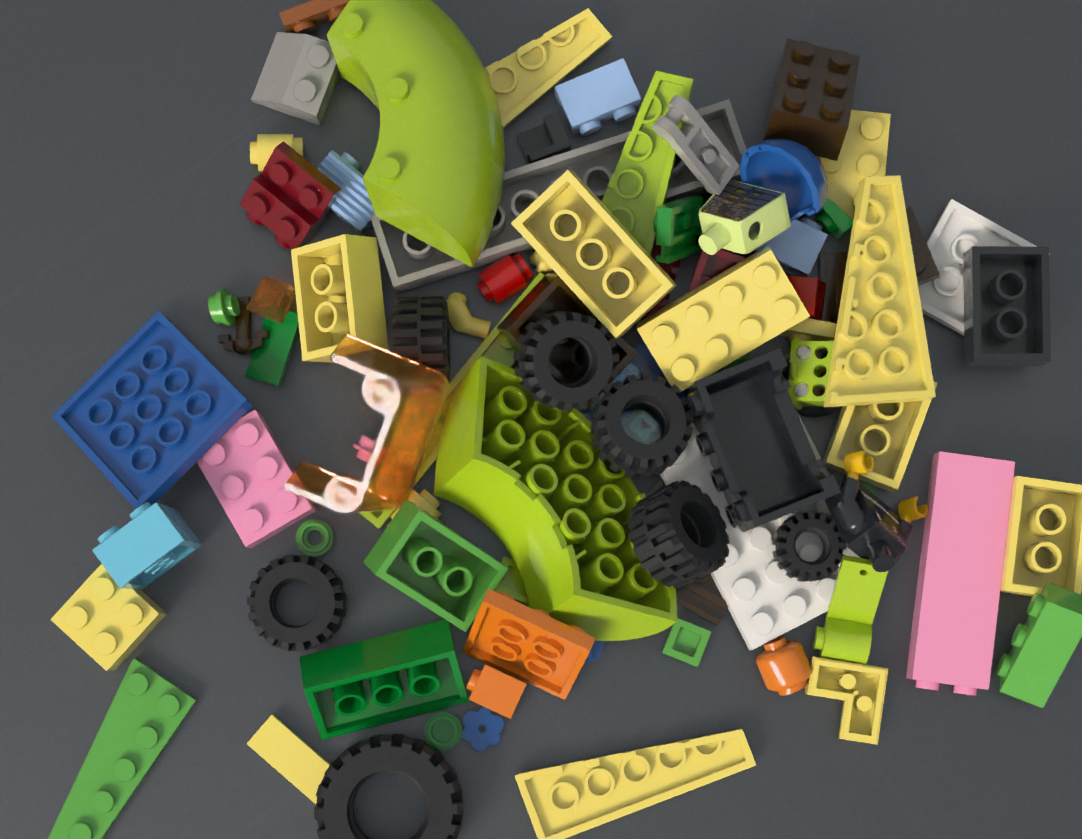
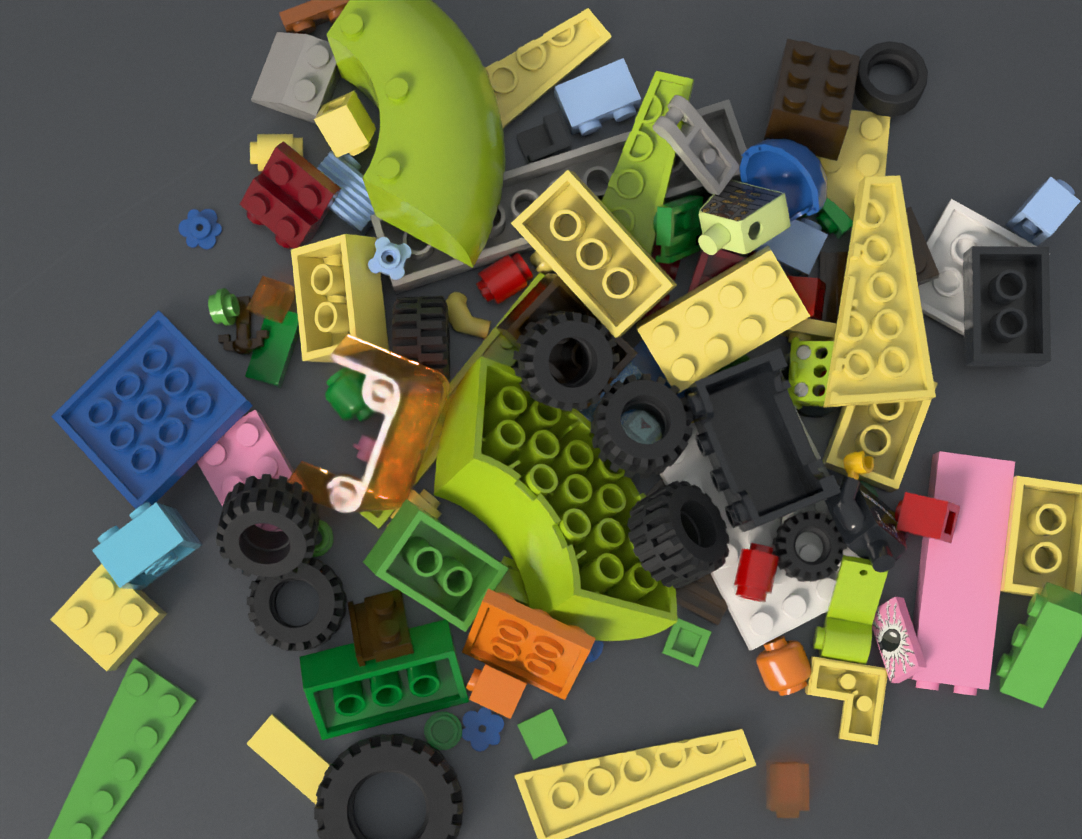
(204, 238): none -> blue plant
(265, 551): none -> black tyre
(345, 125): none -> light yellow brick
(345, 395): none -> green head
(380, 627): none -> dark brown plate
(395, 268): none -> light blue plate
(542, 733): none -> bright green tile
(756, 572): none -> red brick
(787, 788): none -> clear orange brick
(897, 640): none -> tile
(898, 55): none -> black tyre
(927, 517): none -> red brick
(1043, 211): none -> light blue brick

